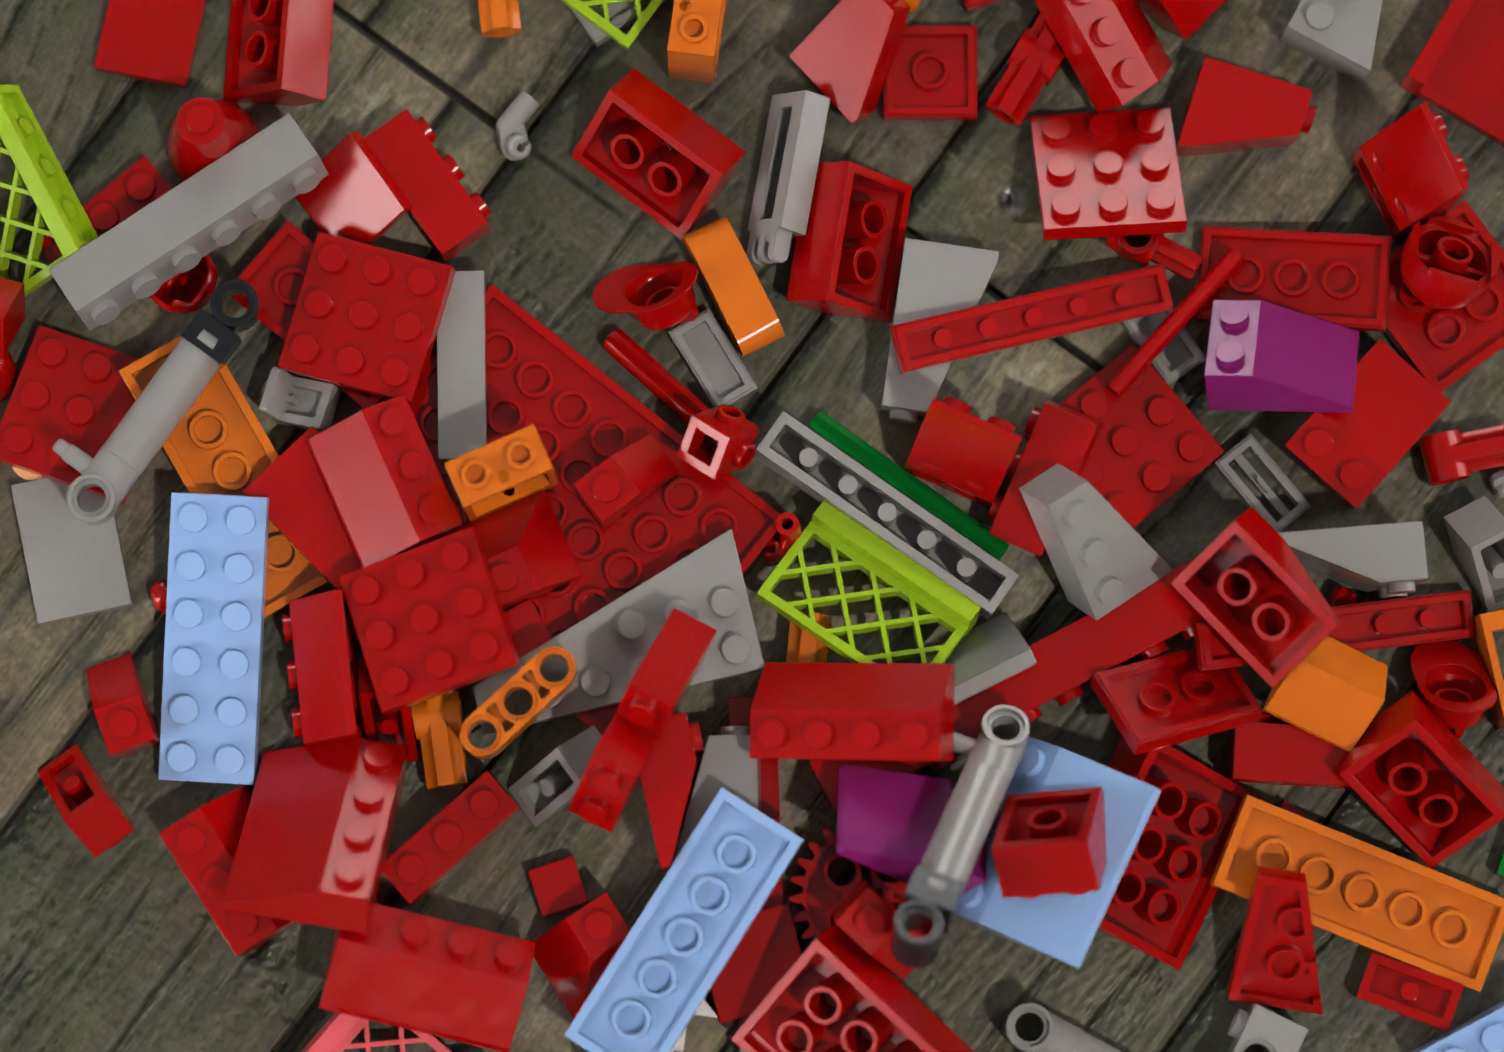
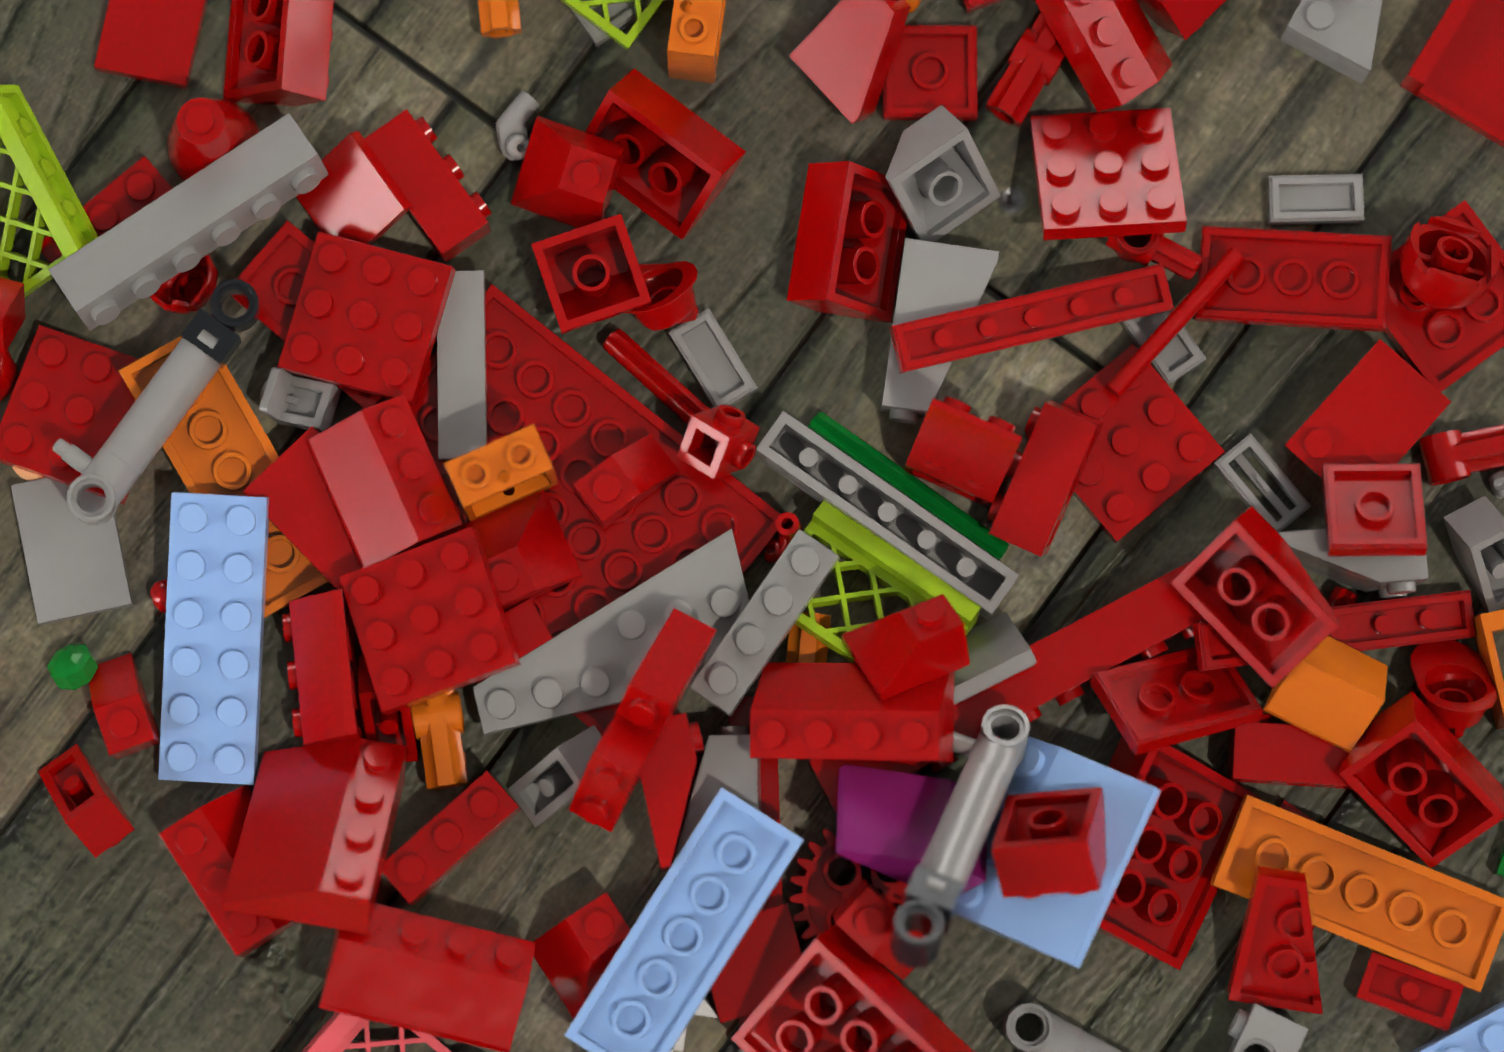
(72, 666): none -> green tile
(528, 679): orange beam -> none
(558, 886): red tile -> none
(567, 174): none -> red slope
(591, 273): none -> red slope
(733, 286): orange beam -> none
(764, 622): none -> light grey plate
(786, 174): light grey hinge -> none
(910, 646): none -> red slope
(939, 175): none -> light grey slope
(1089, 543): light grey wedge -> none
(1242, 111): red slope -> none
(1278, 360): magenta slope -> none
(1315, 199): none -> light grey tile
(1374, 510): none -> red tile
(1412, 170): red slope -> none

